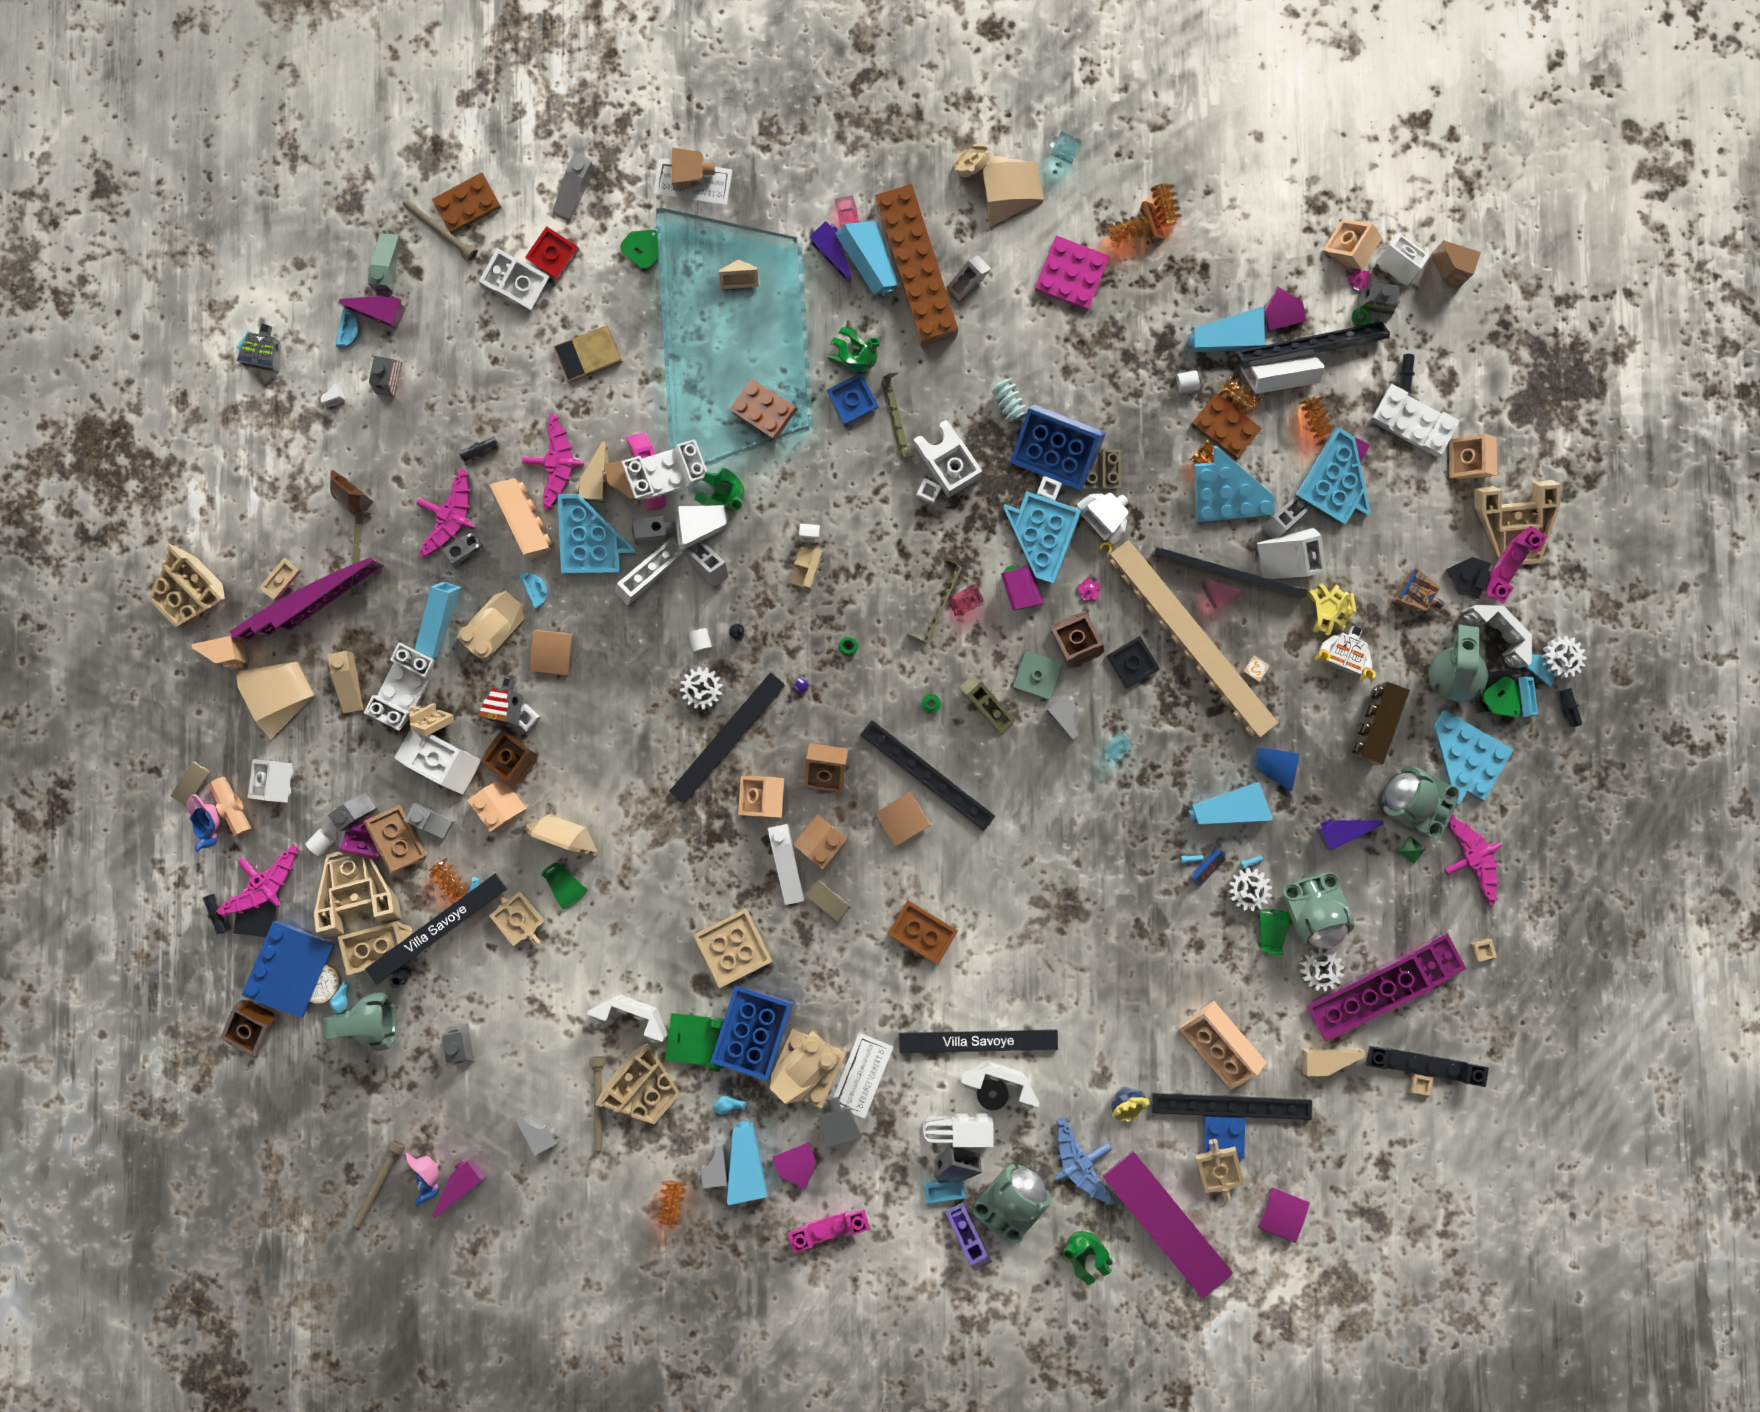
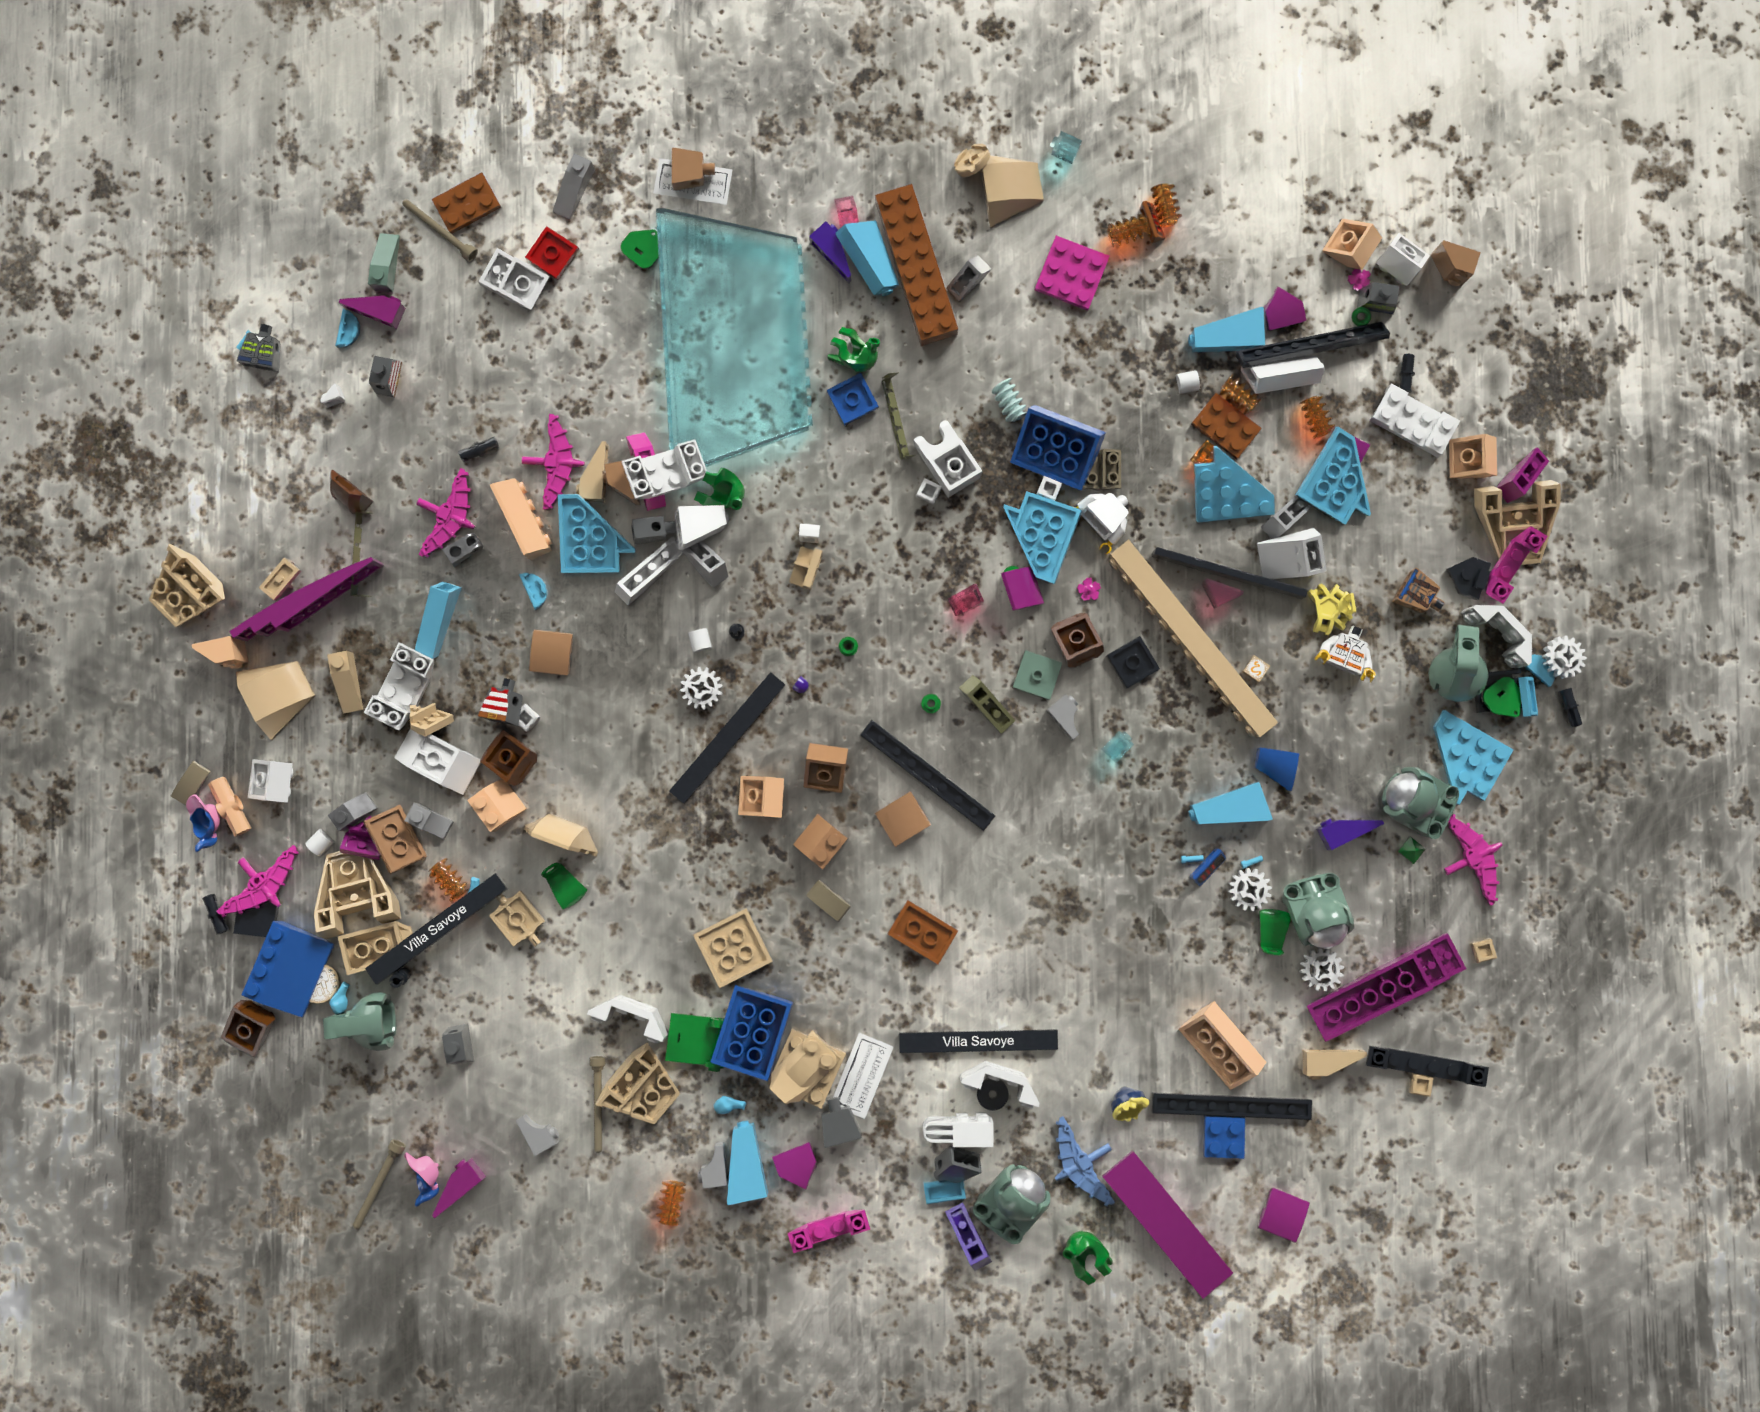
(492, 626): tan slope -> none
(587, 353): tile -> none
(738, 275): tan slope -> none
(763, 409): plate -> none
(786, 863): white slope -> none
(940, 609): olive piece -> none
(1220, 1170): tan plate -> none
(1379, 723): dark brown brick -> none
(1523, 475): none -> magenta slope

